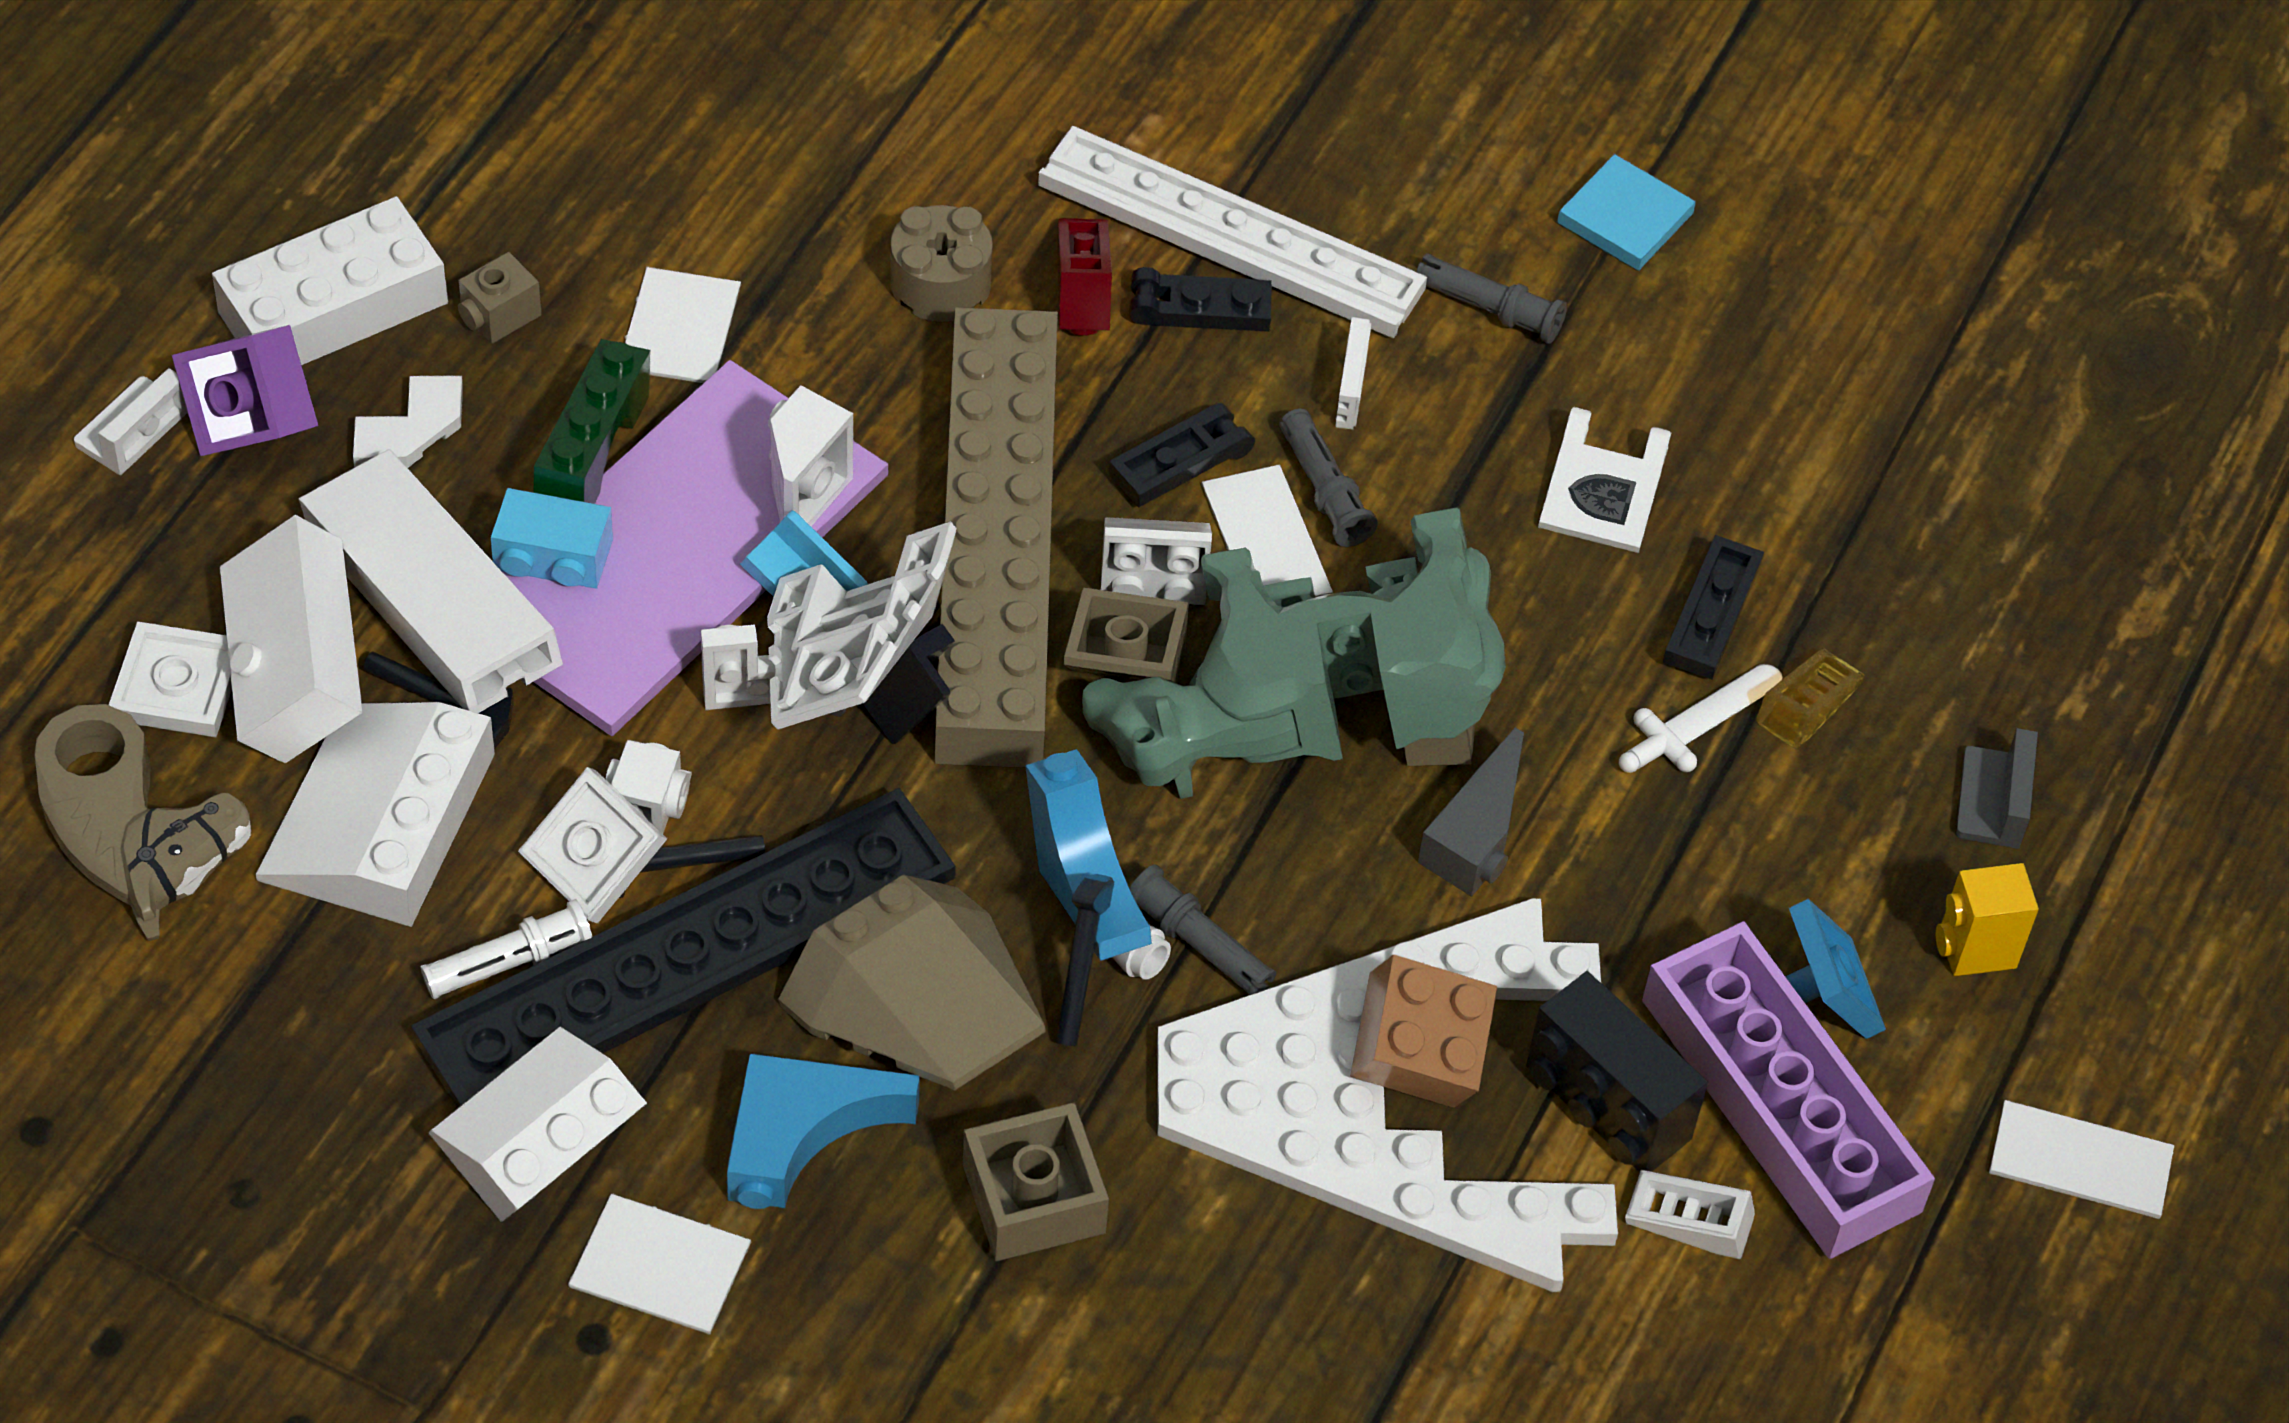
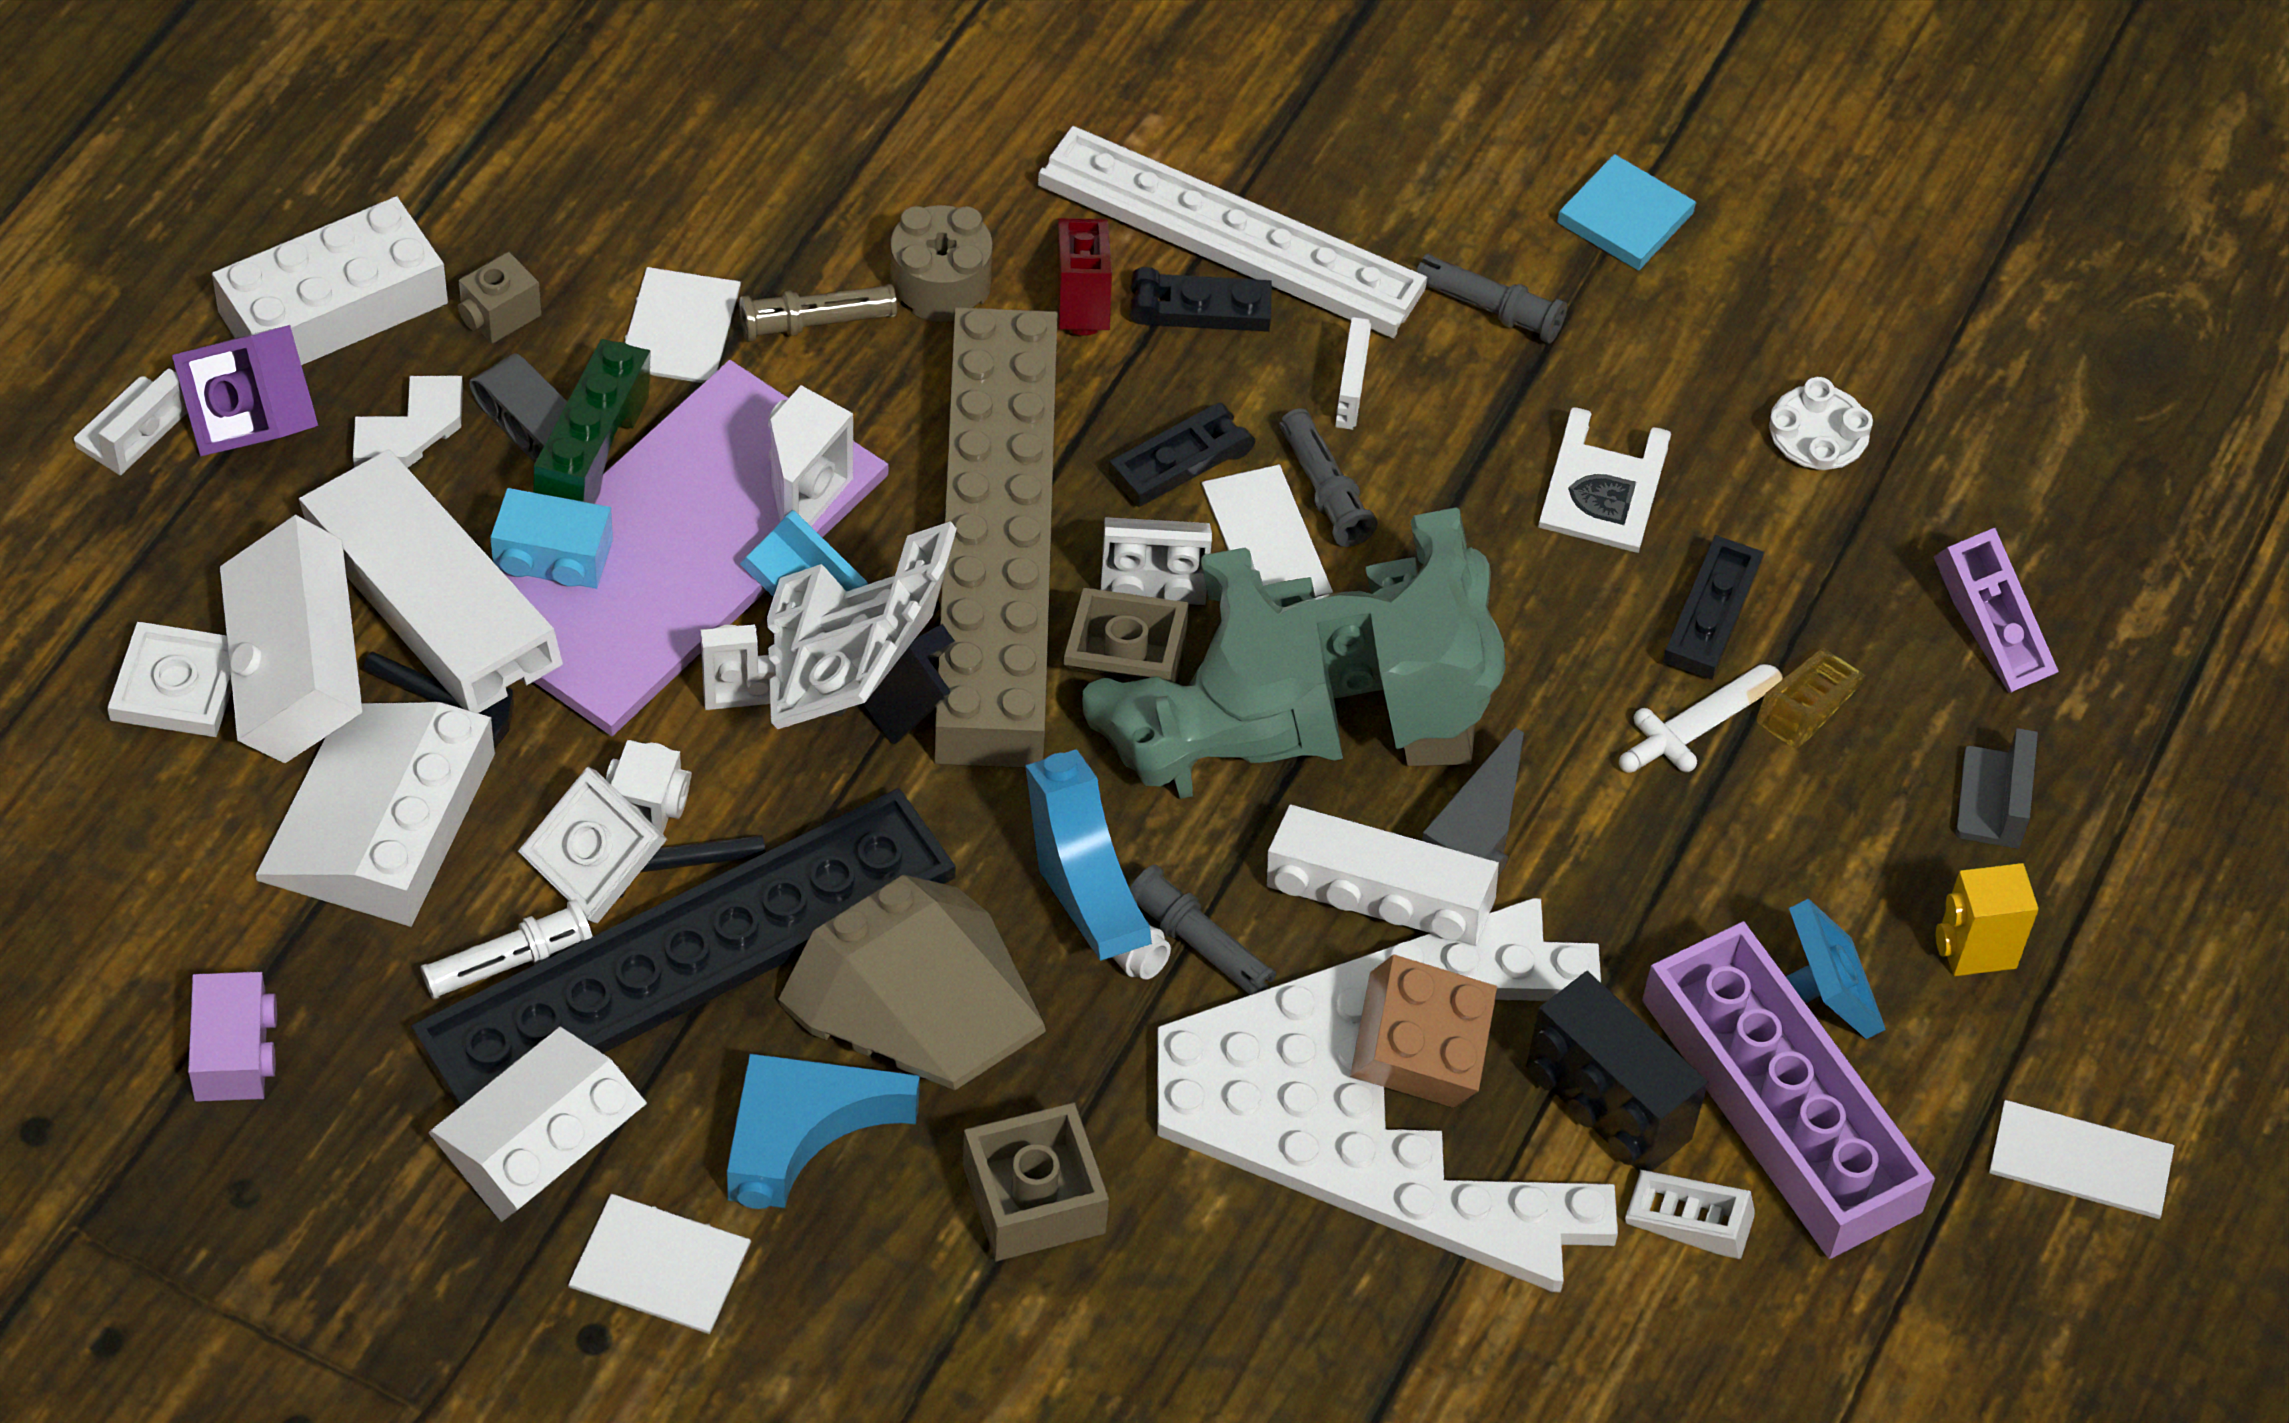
(106, 821): dark tan animal -> none
(229, 1036): none -> lavender brick
(519, 403): none -> dark grey beam
(793, 312): none -> dark tan pin
(1092, 900): black piece -> none
(1382, 874): none -> white brick
(1820, 425): none -> white dish
(1996, 609): none -> lavender slope

